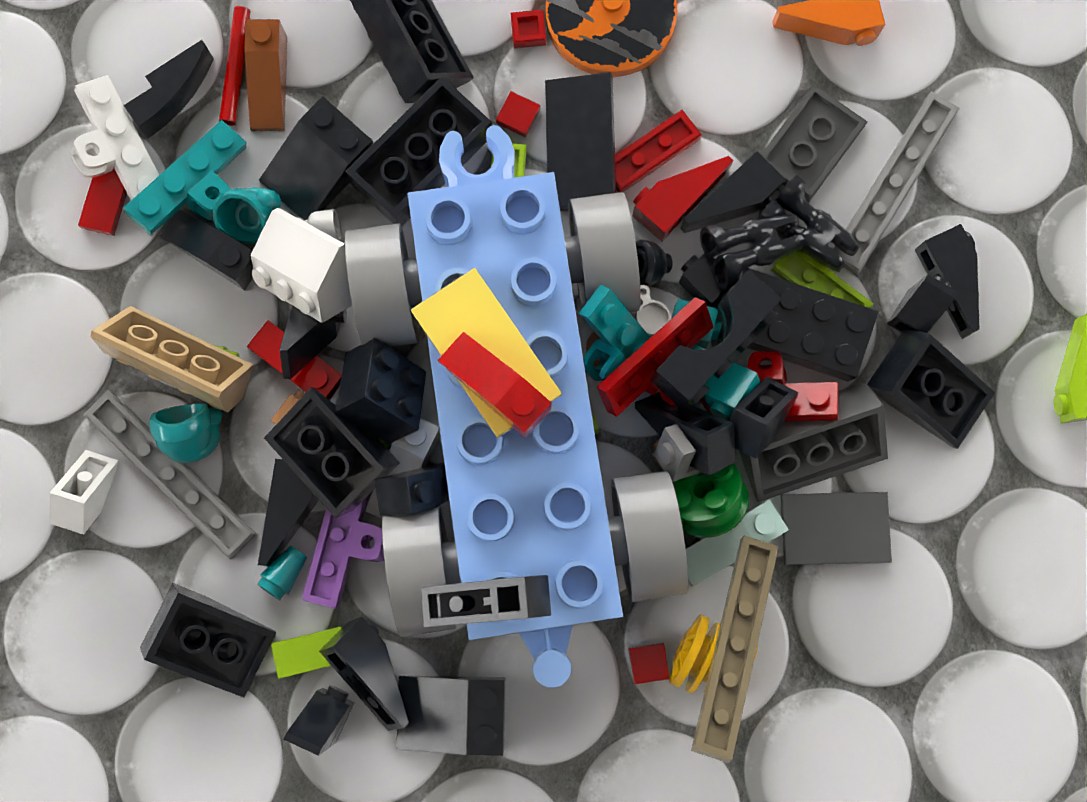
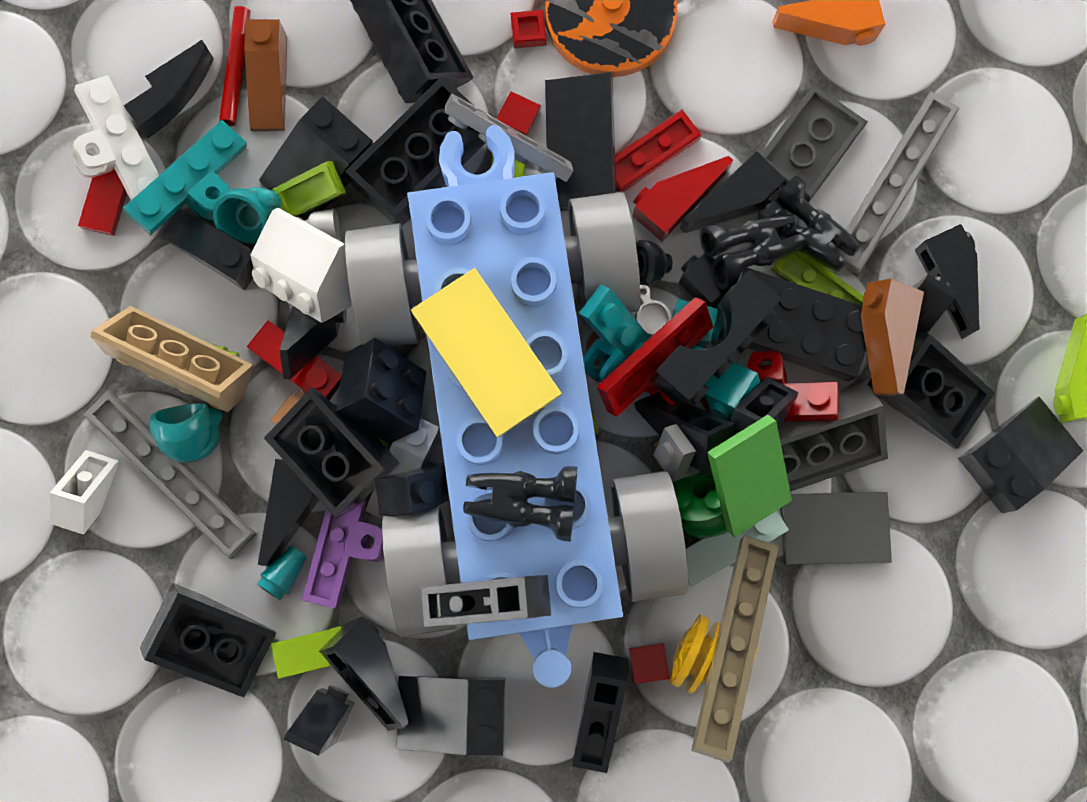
(310, 189): none -> lime tile
(465, 114): none -> light grey plate
(496, 384): red slope -> none
(511, 499): none -> black piece
(600, 712): none -> black slope
(750, 475): none -> bright green tile
(889, 330): none -> dark orange slope
(1021, 456): none -> black slope

